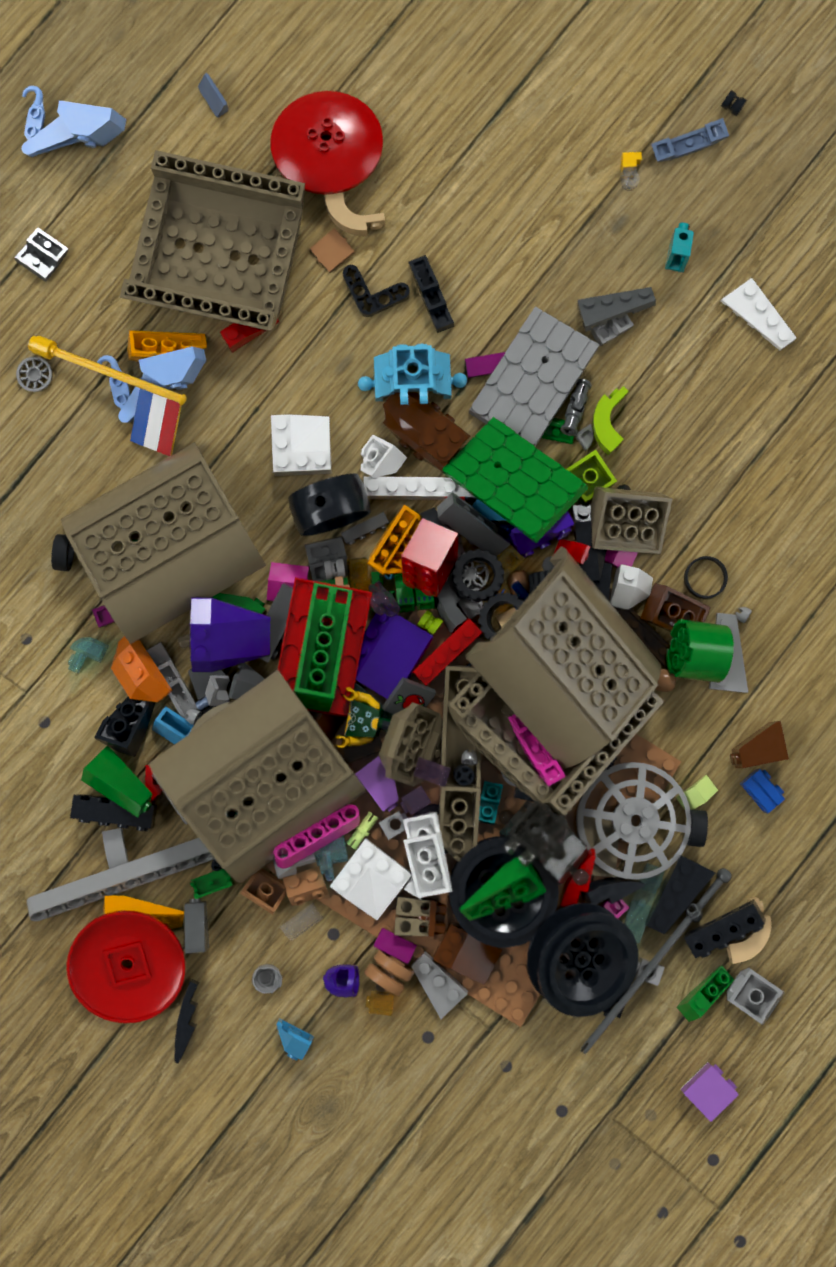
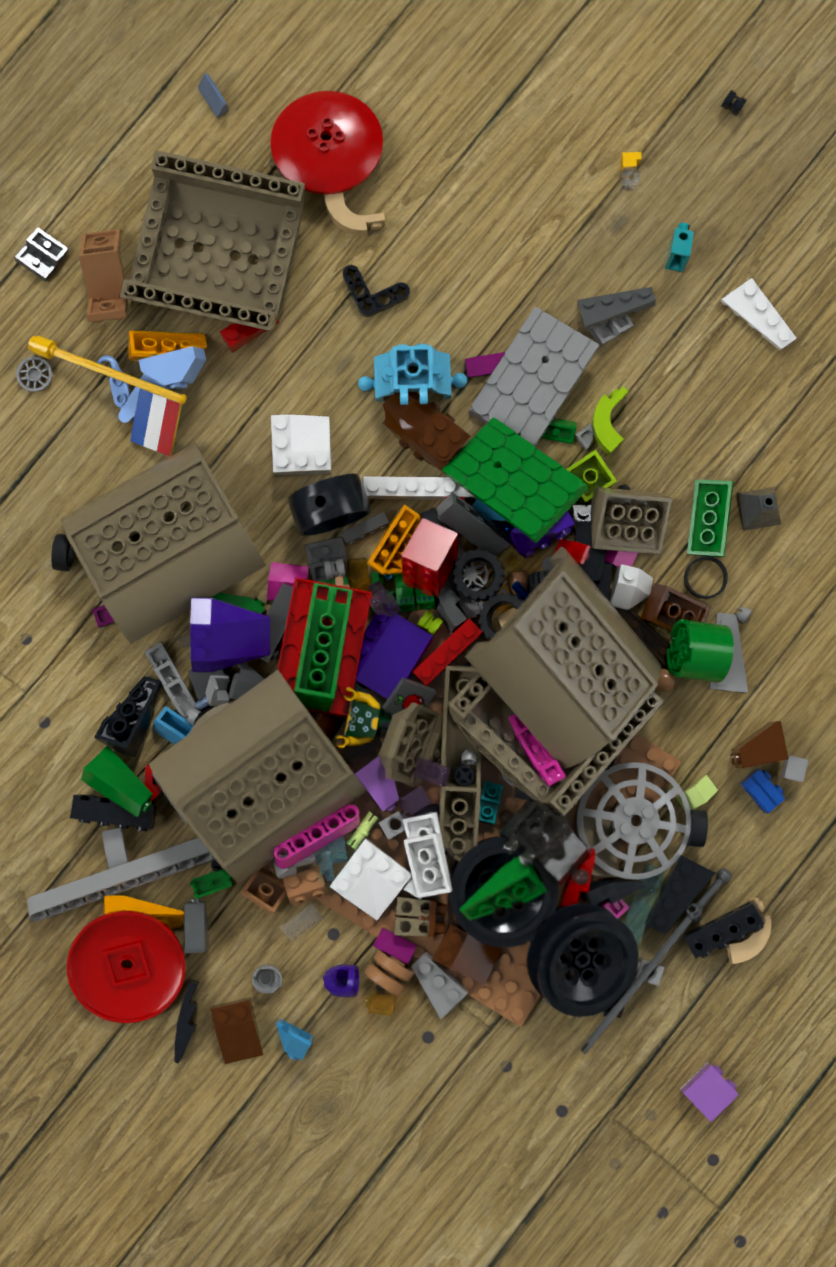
(75, 124): light blue slope -> none
(85, 648): clear light blue brick -> none
(103, 275): none -> medium nougat bracket
(138, 672): orange wedge -> none
(237, 1030): none -> reddish brown slope
(332, 250): medium nougat piece -> none
(380, 457): white slope -> none
(431, 294): black slope -> none
(576, 407): dark grey piece -> none
(690, 142): sand blue slope -> none
(705, 994): green slope -> none
(710, 518): none -> green slope
(754, 995): light grey slope -> none
(759, 508): none -> dark grey slope
(794, 768): none -> light grey panel

